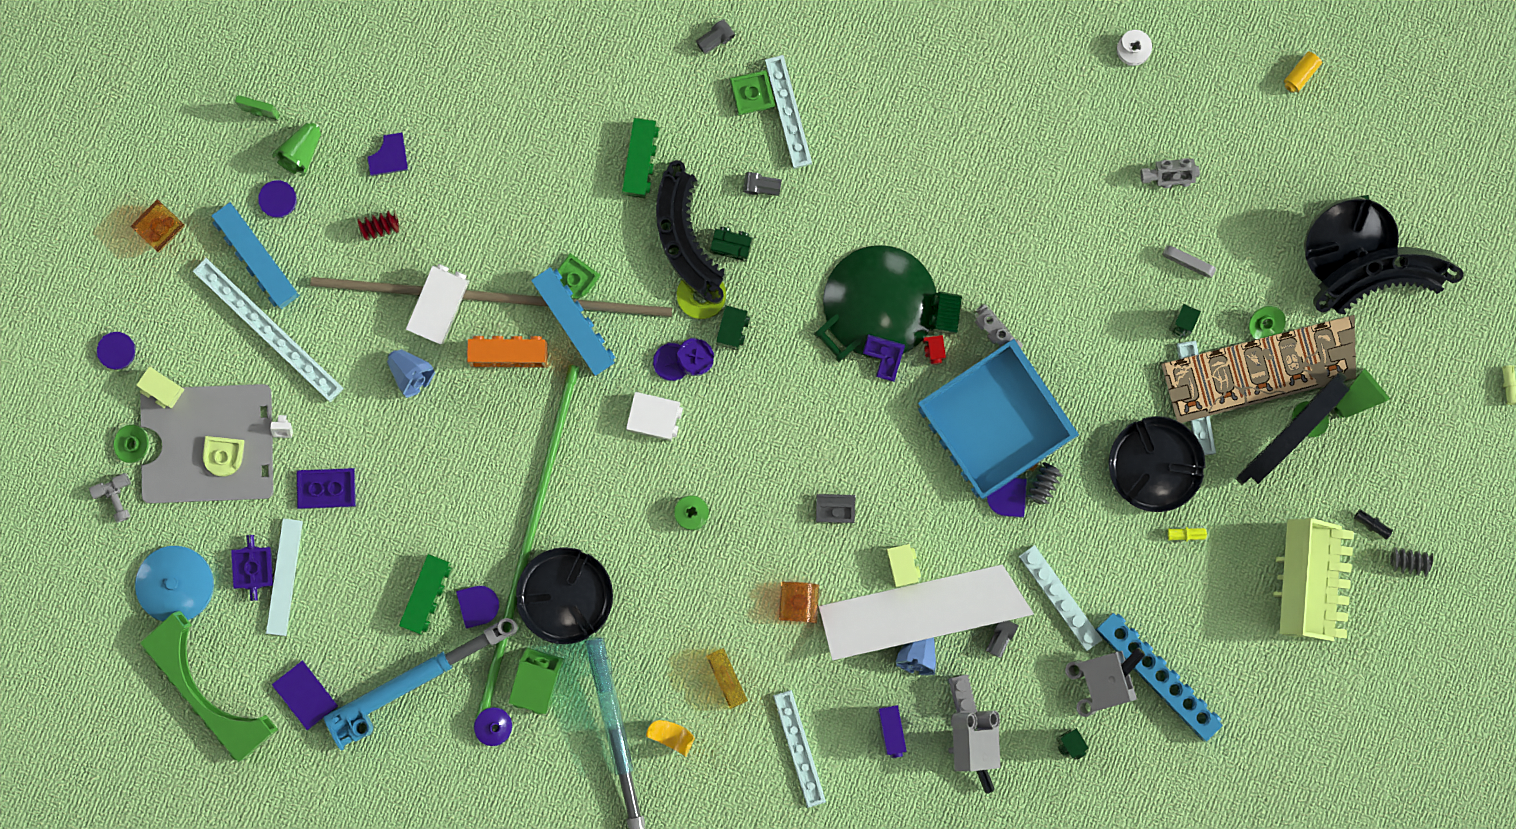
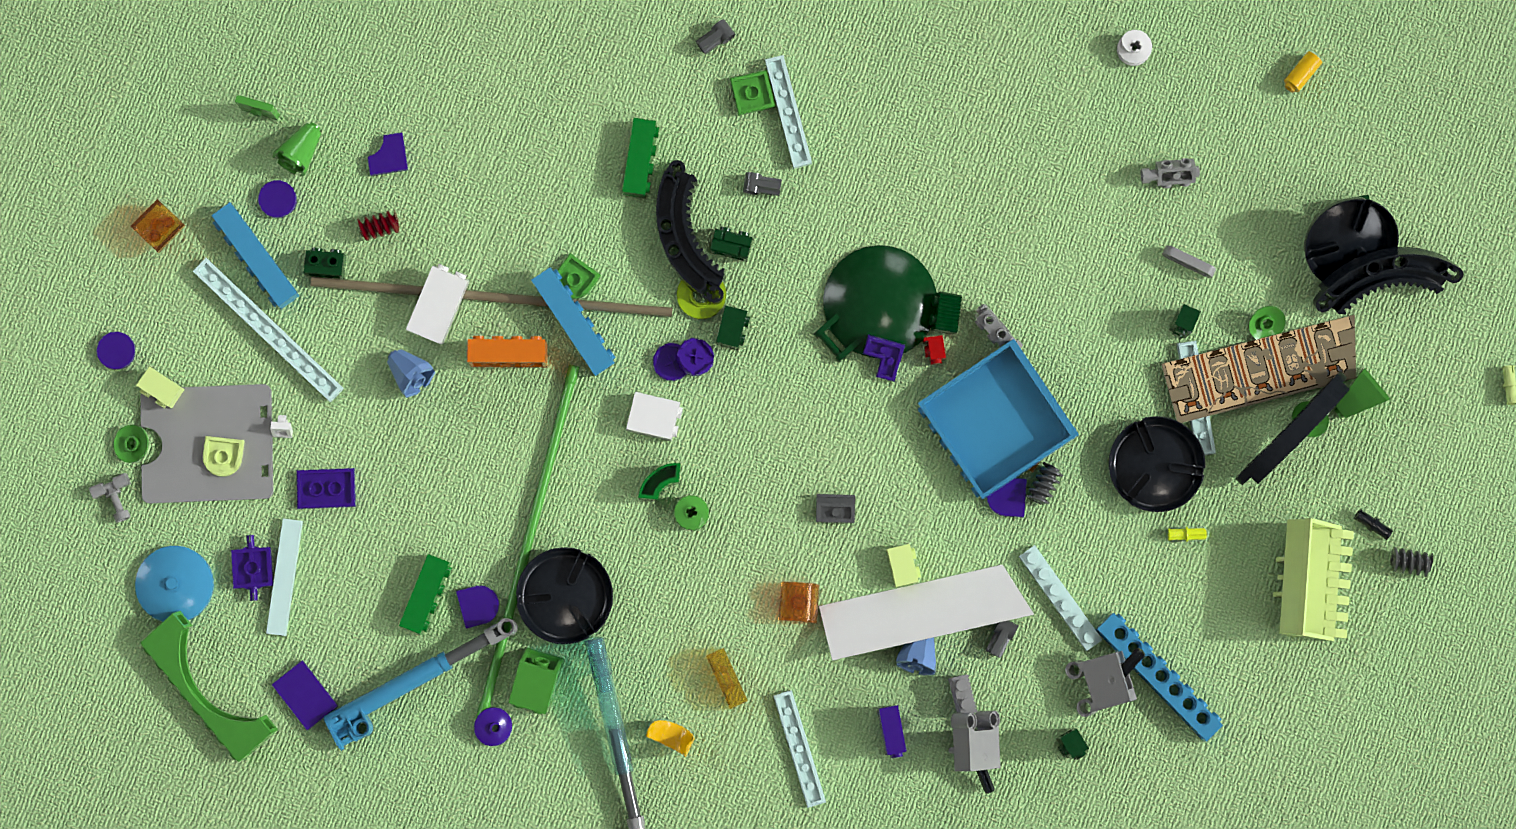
(324, 263): none -> dark green brick
(659, 480): none -> green brick

